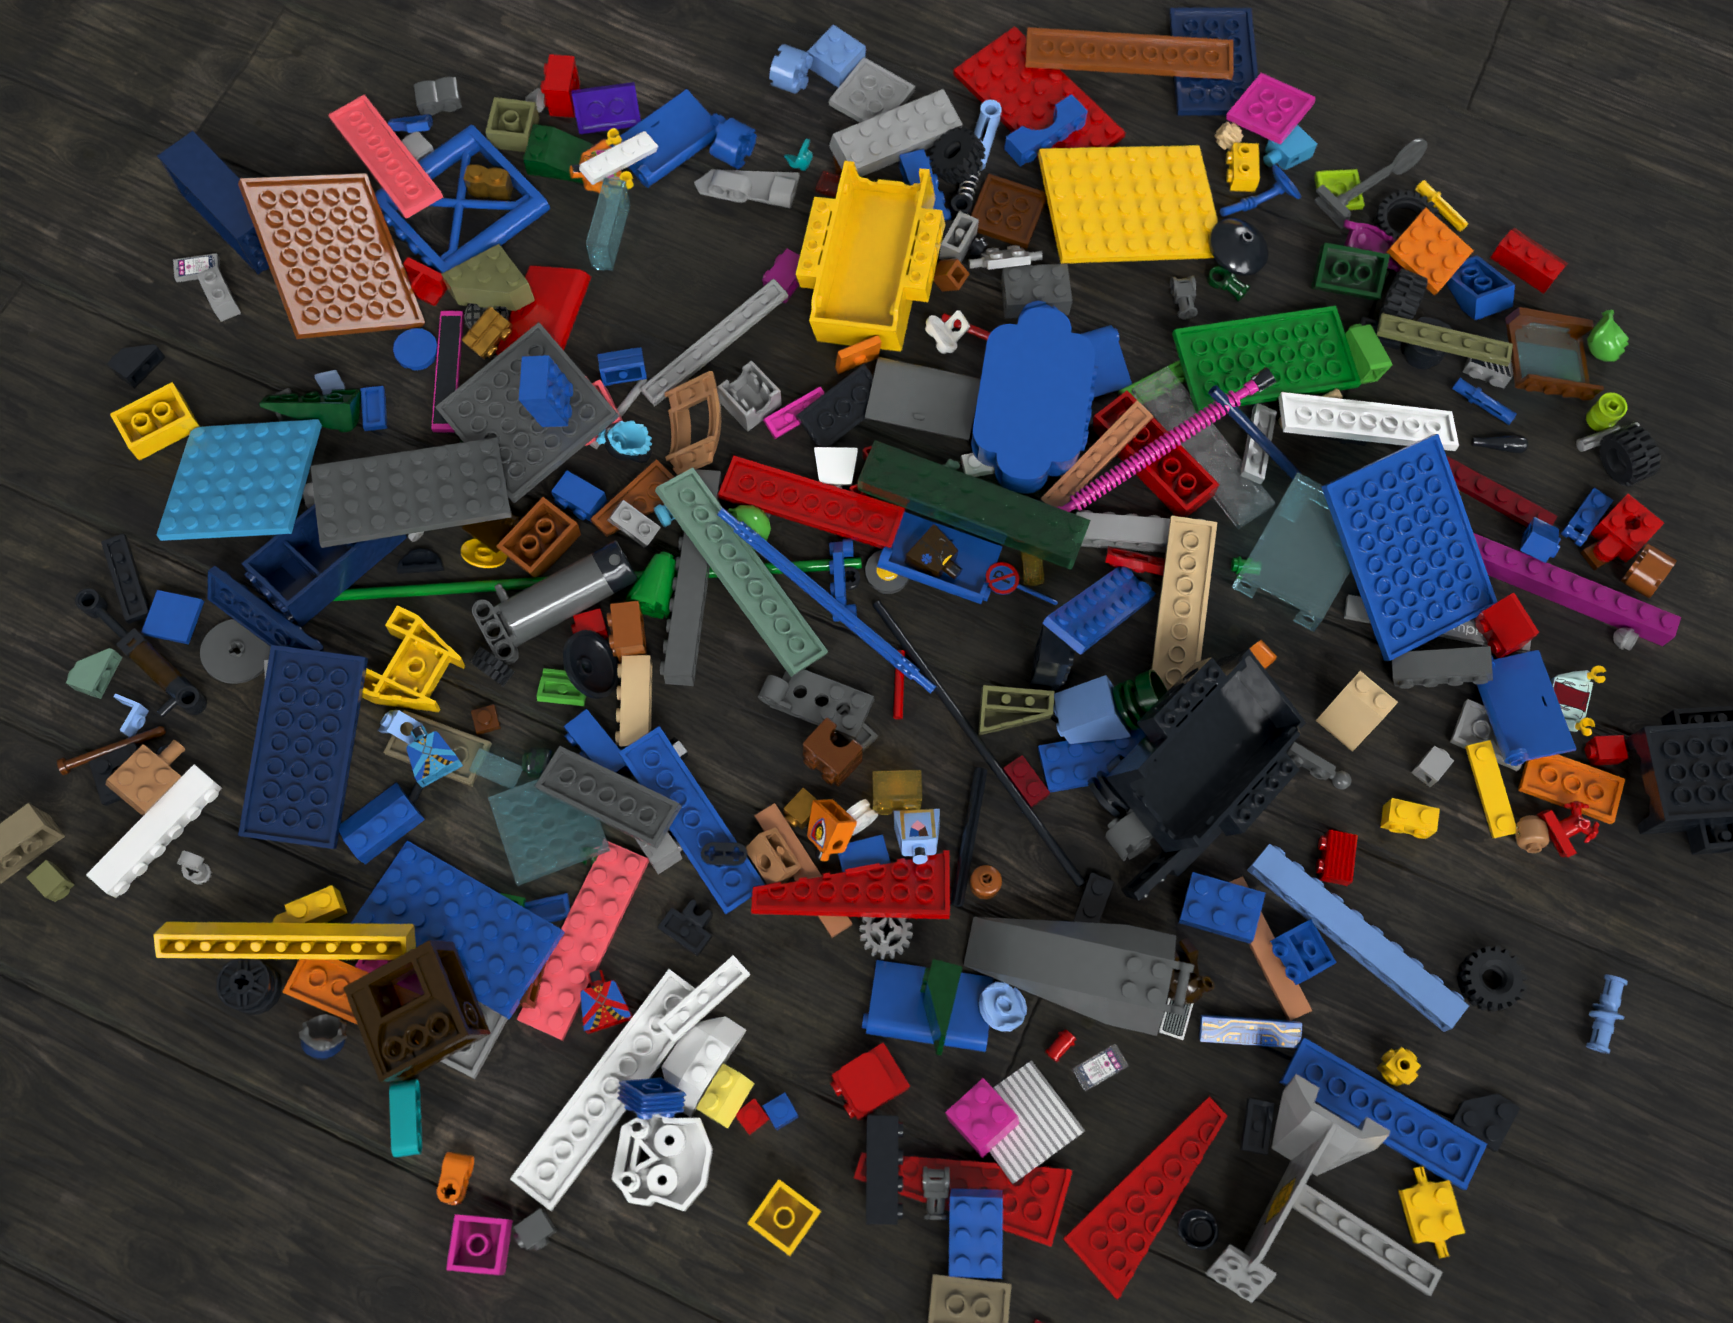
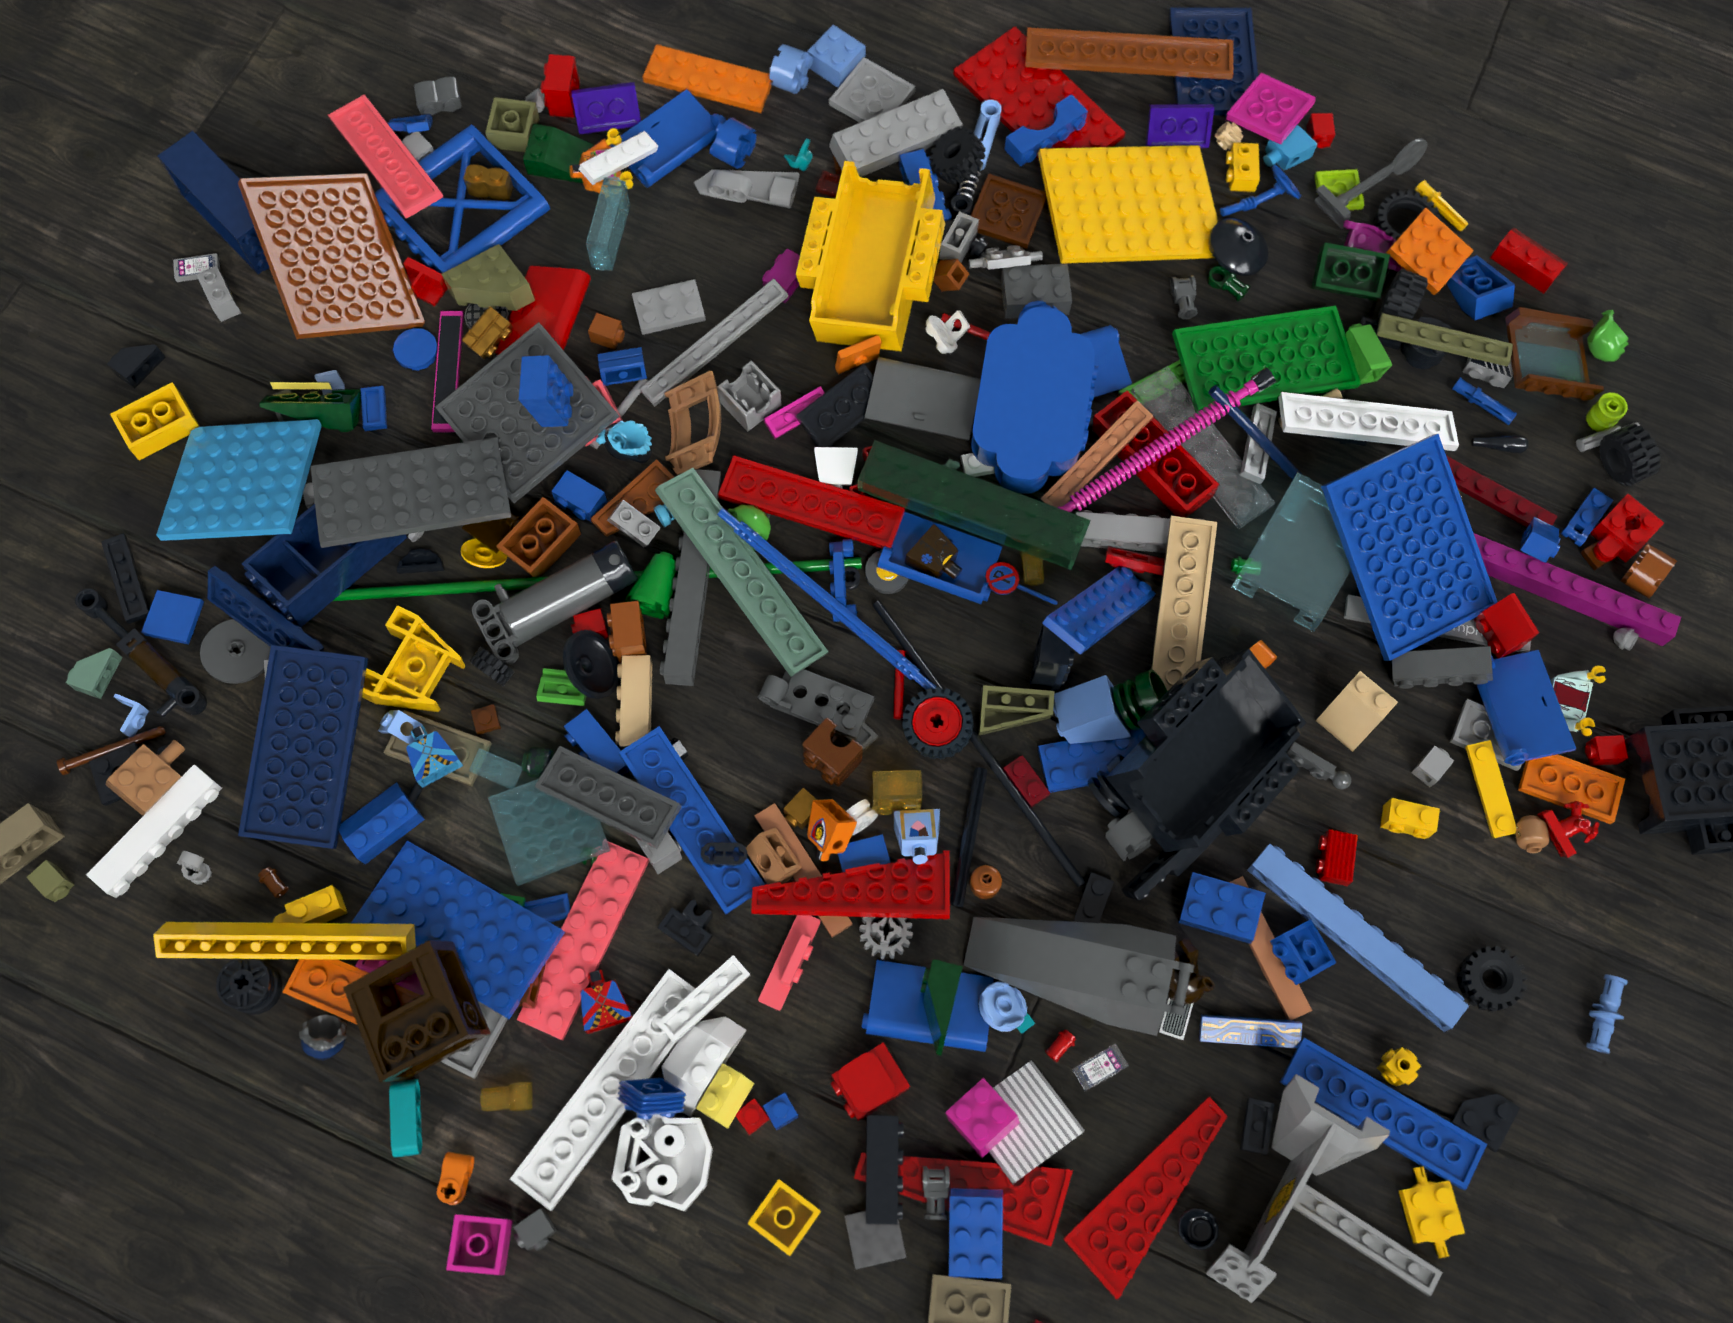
(273, 882): none -> reddish brown pin
(294, 385): none -> light yellow sticker
(513, 1097): none -> clear yellow piece
(606, 331): none -> dark orange brick
(668, 307): none -> light grey plate
(708, 78): none -> orange plate
(788, 963): none -> coral bracket
(873, 1243): none -> flat silver tile
(930, 707): none -> wheel
(1027, 1023): none -> teal window
(1180, 125): none -> dark purple plate
(1321, 129): none -> red brick

